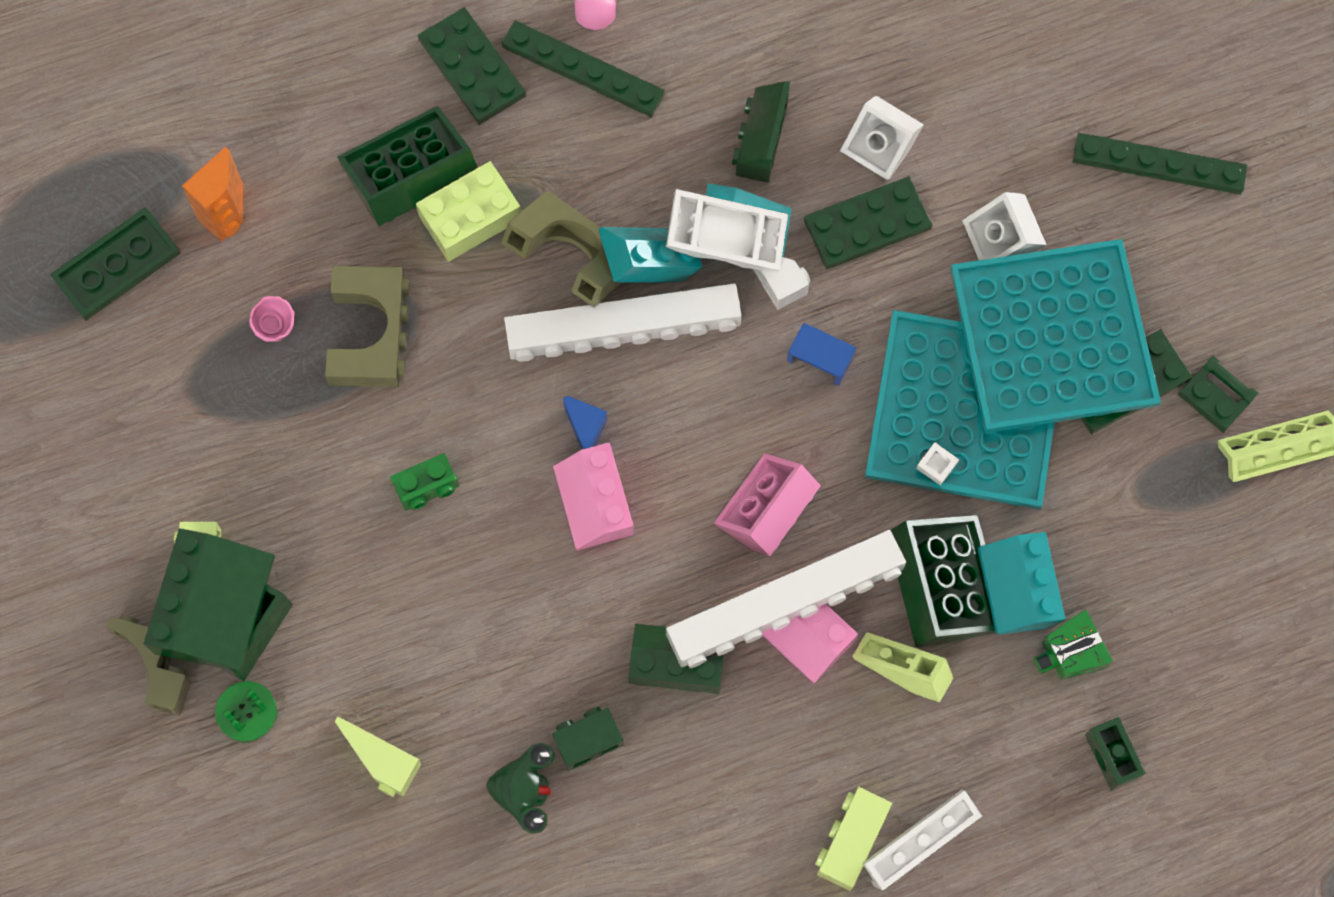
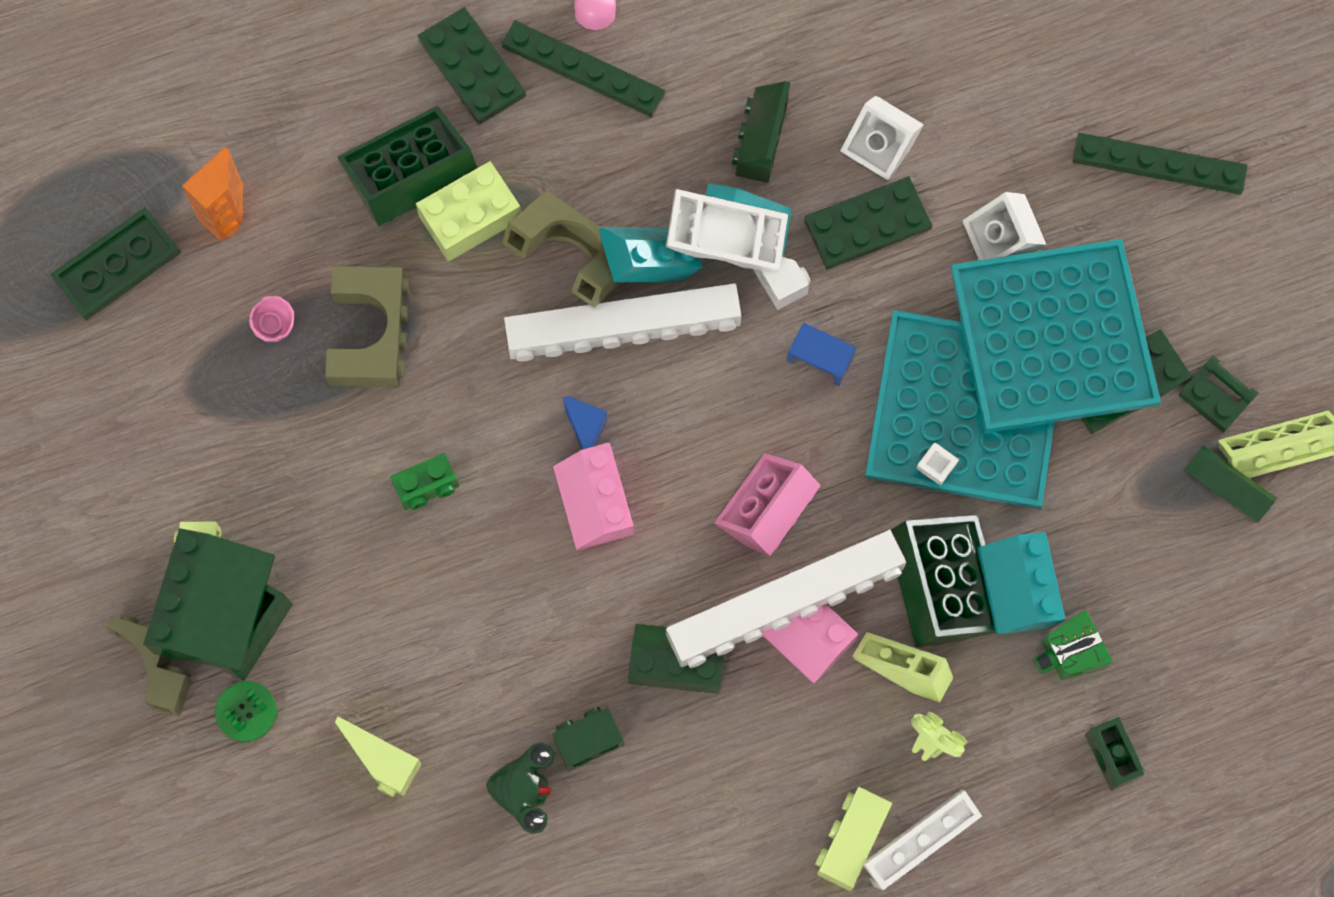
(935, 738): none -> yellowish green plate
(1230, 484): none -> dark green tile

